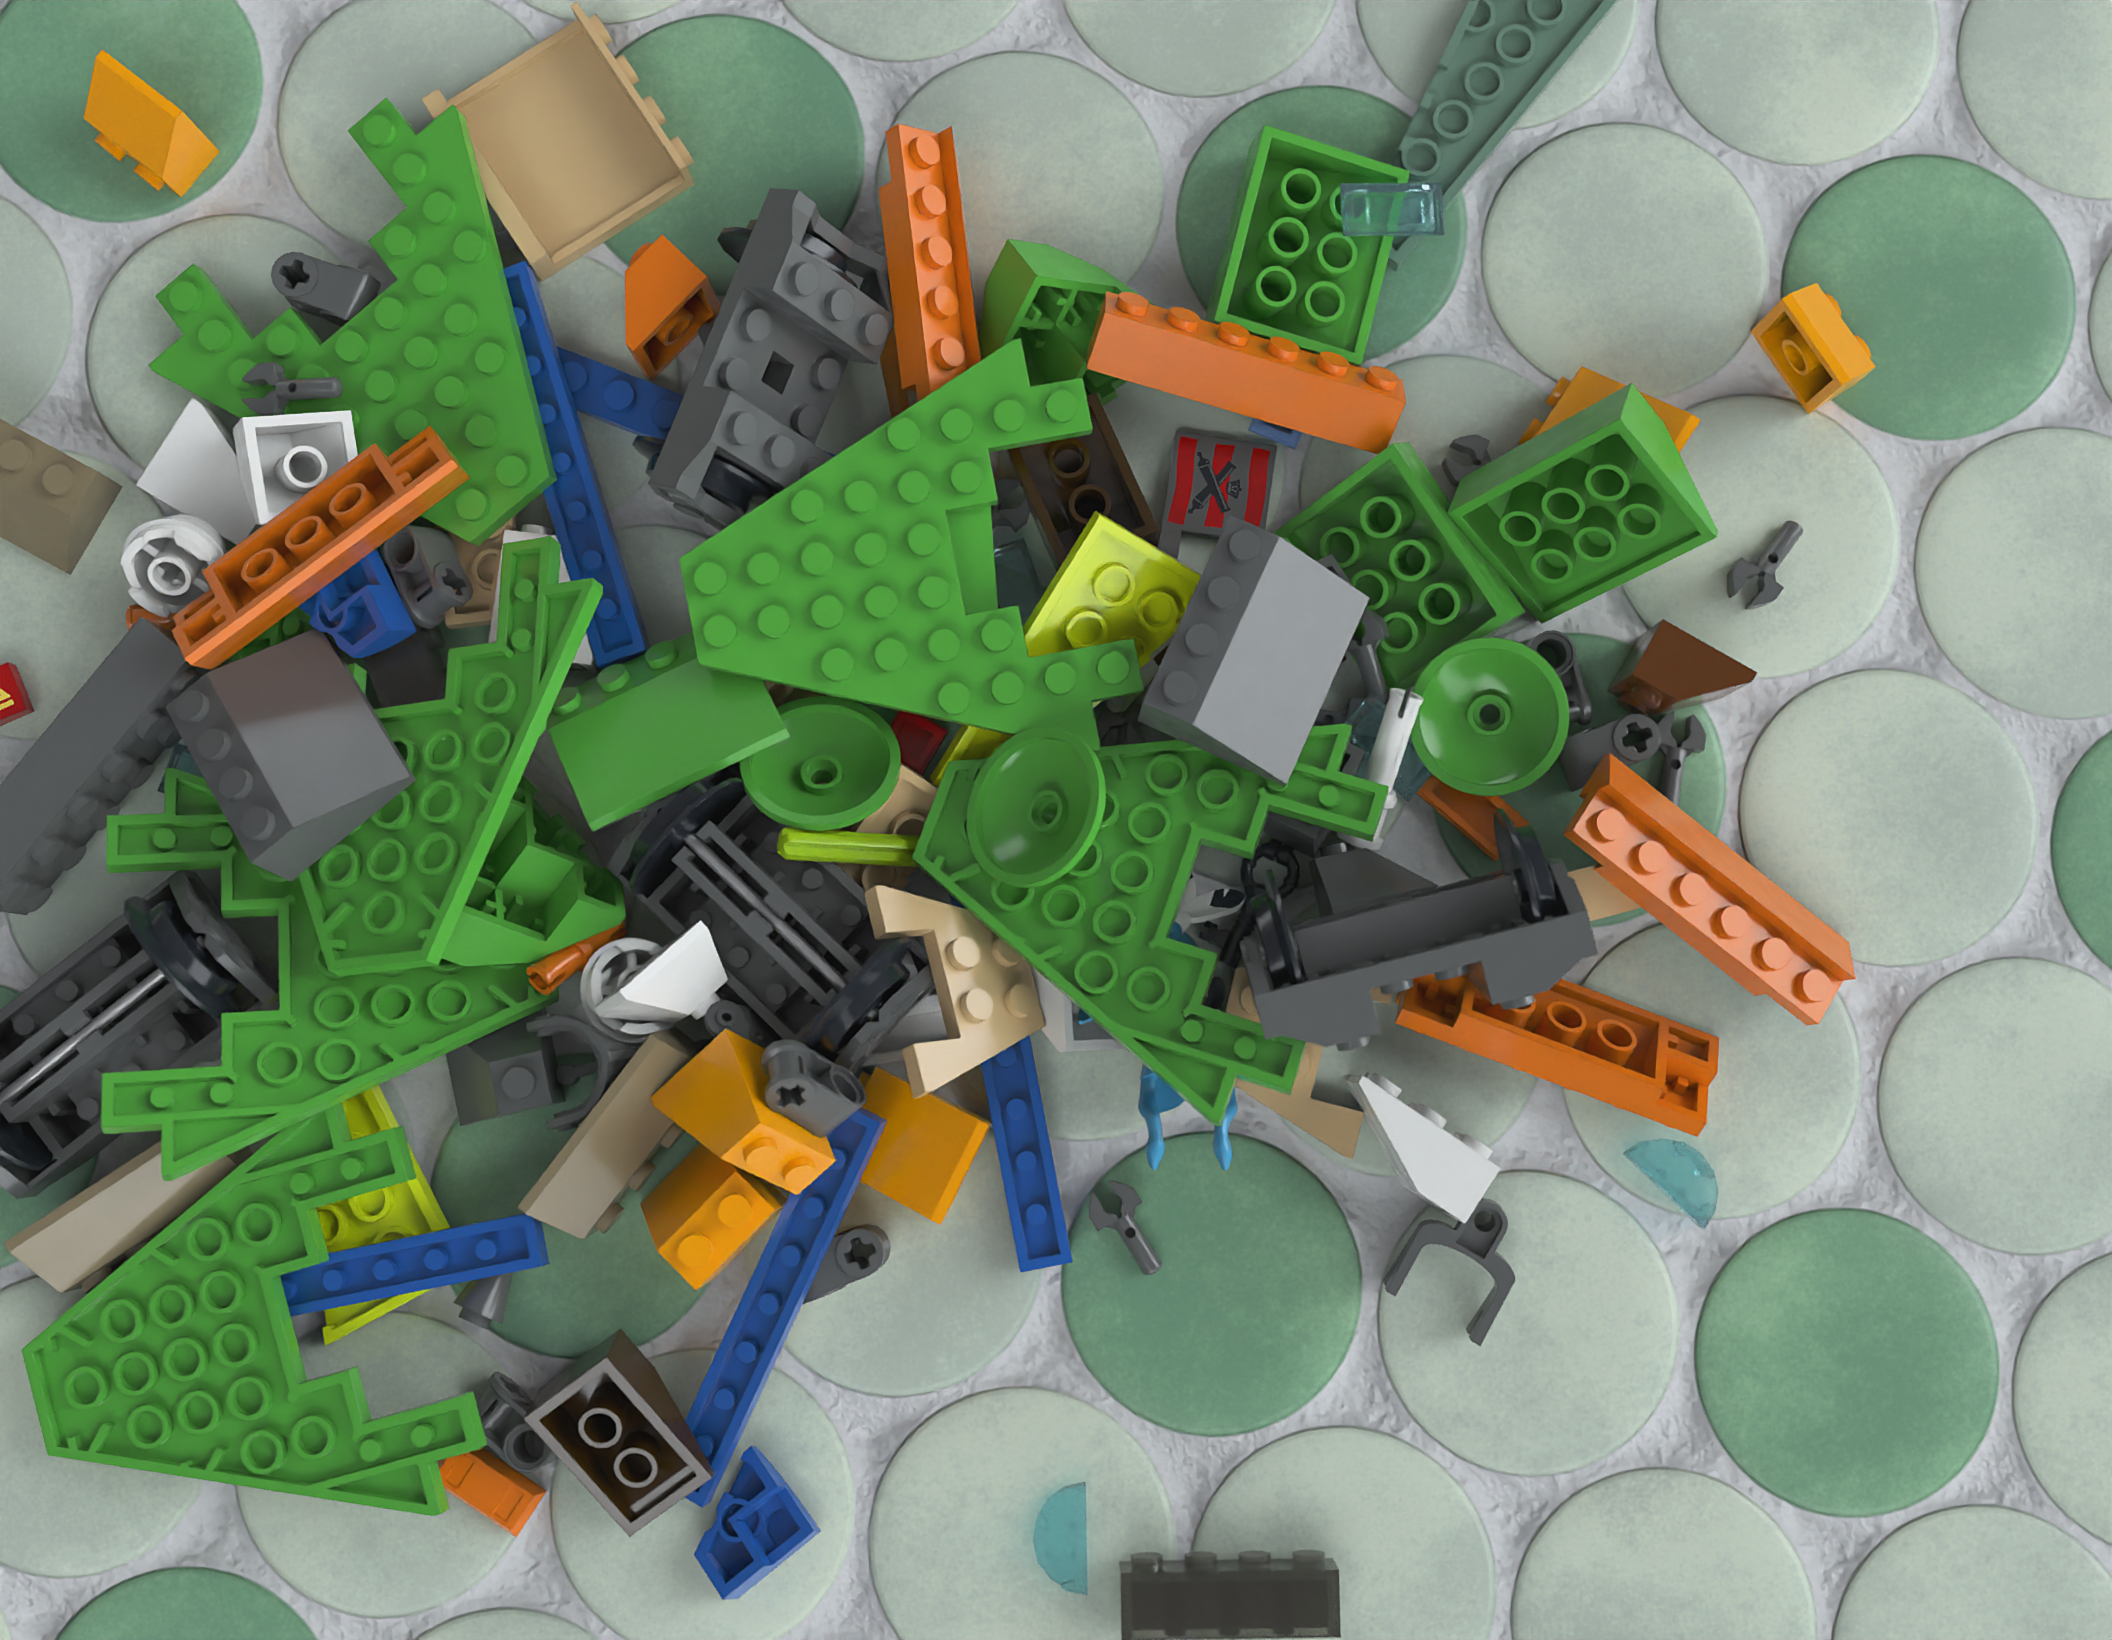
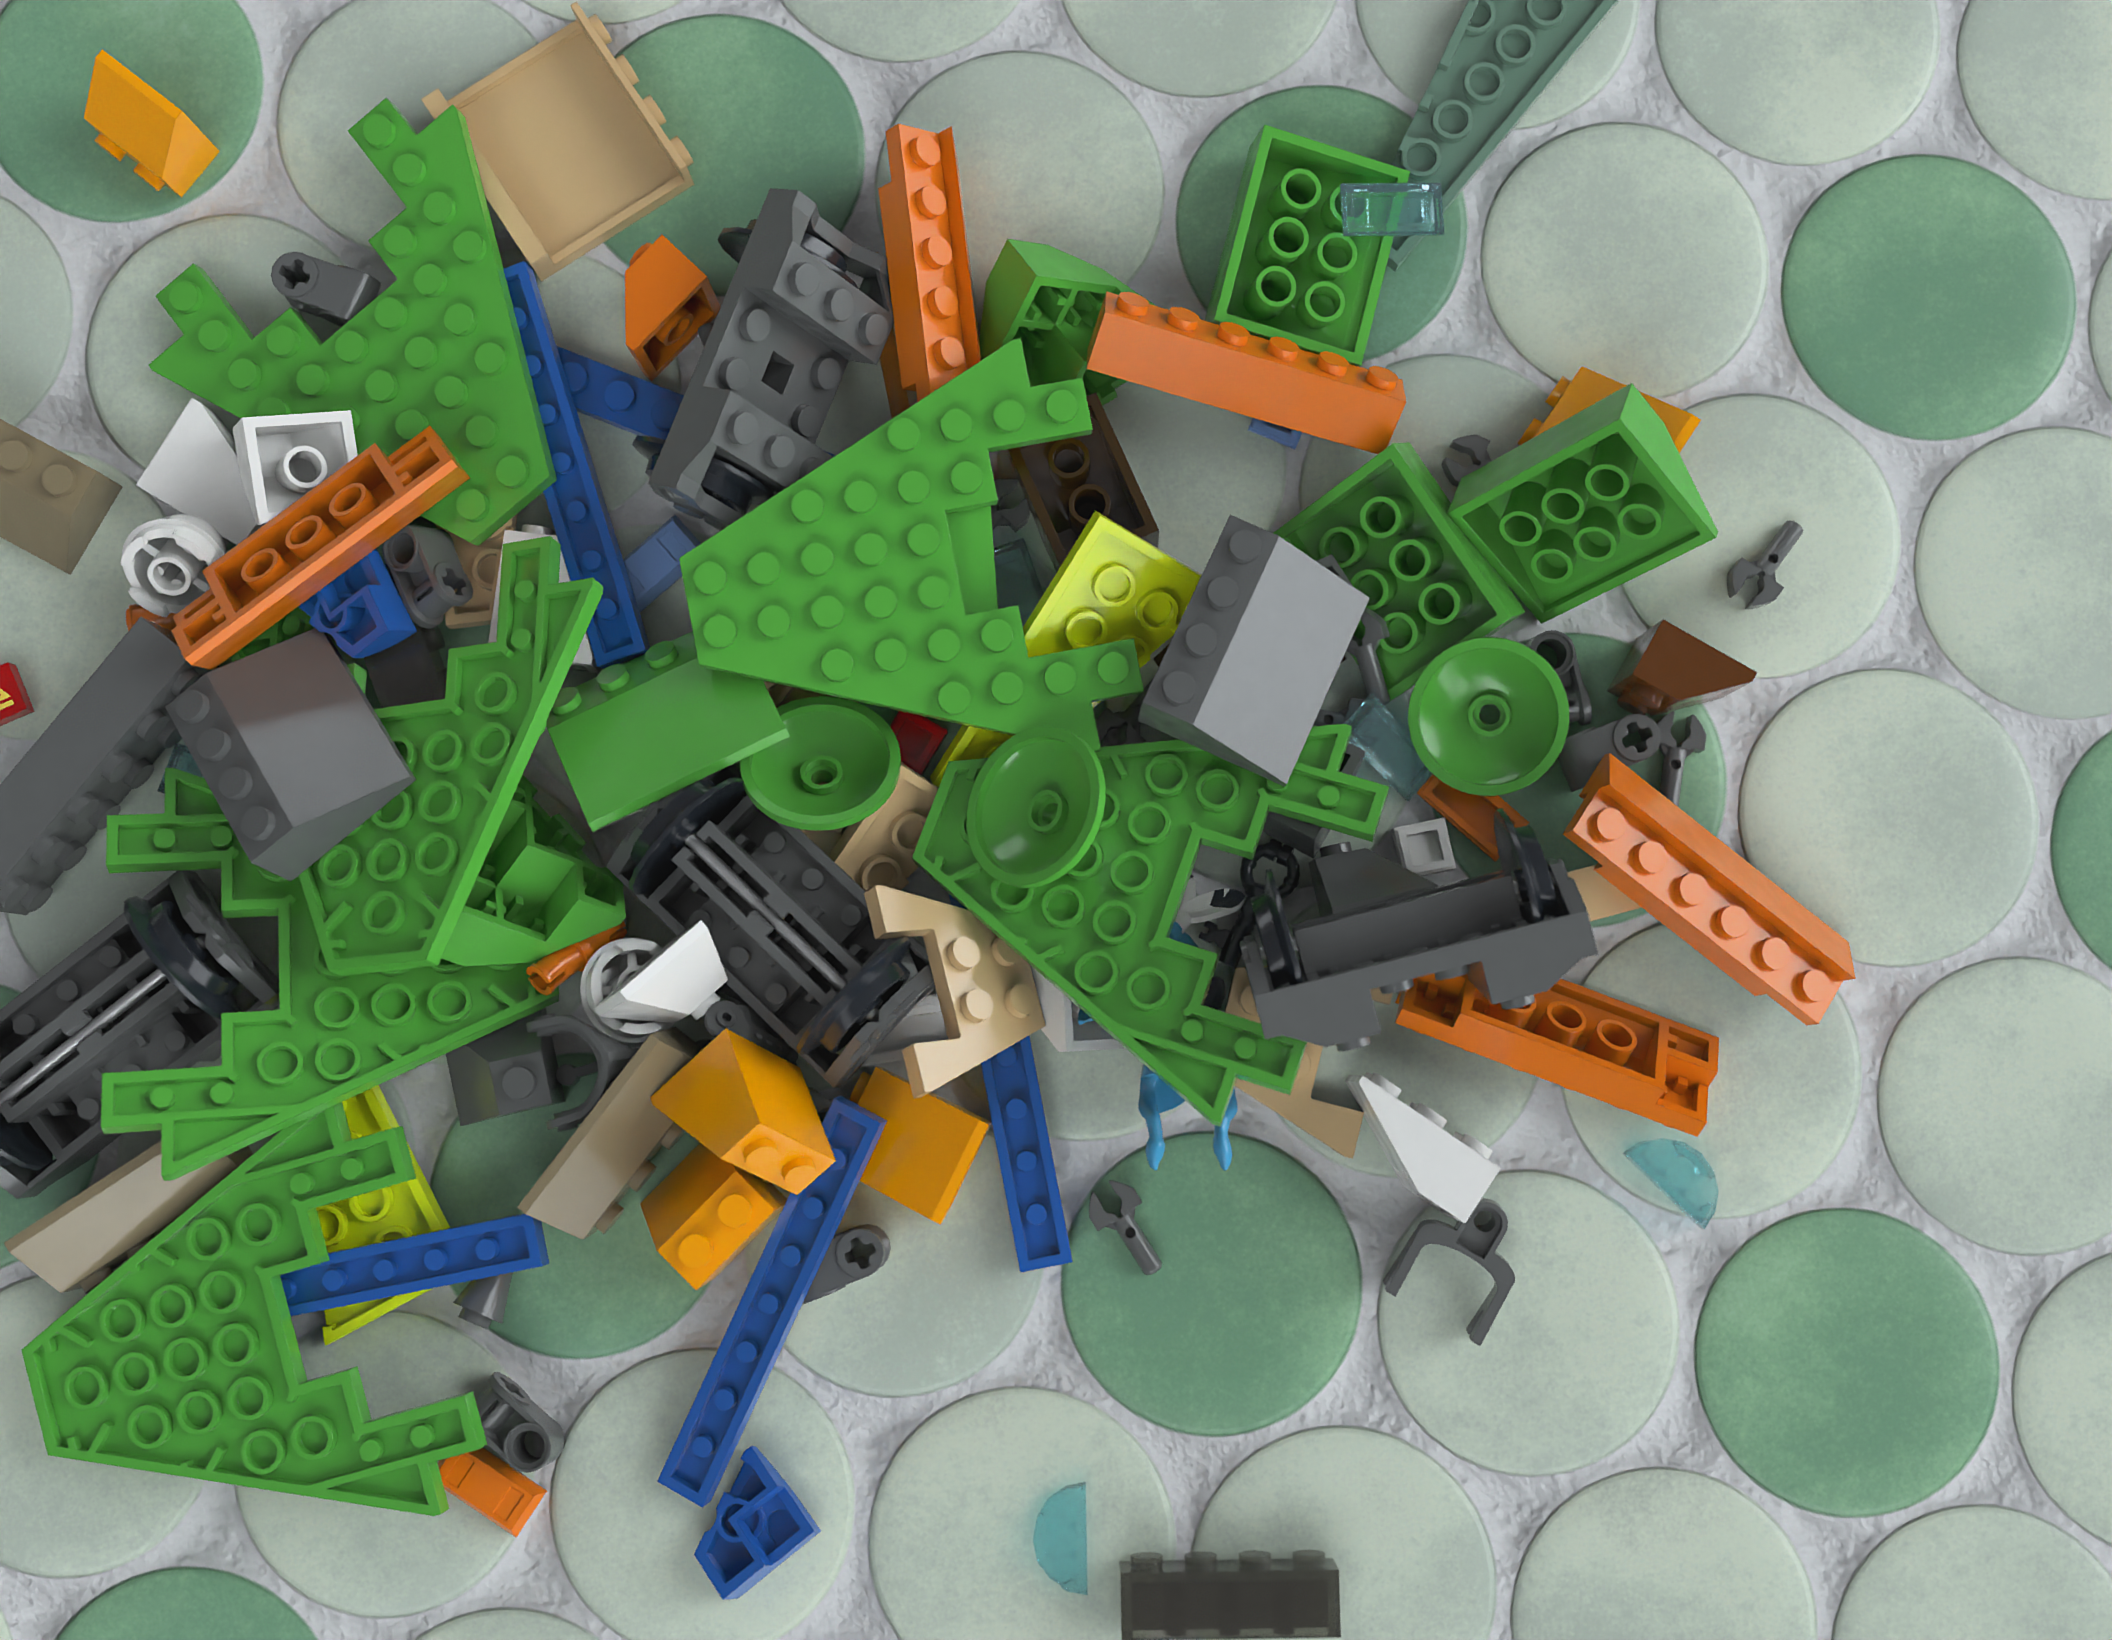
(286, 389): dark grey bar -> none
(620, 1433): dark brown slope -> none
(656, 561): none -> medium blue tile
(809, 1087): dark grey piece -> none
(847, 847): lime axle -> none
(1212, 481): flag -> none
(1388, 754): white pin -> none
(1424, 847): none -> white tile
(1813, 346): light orange slope -> none

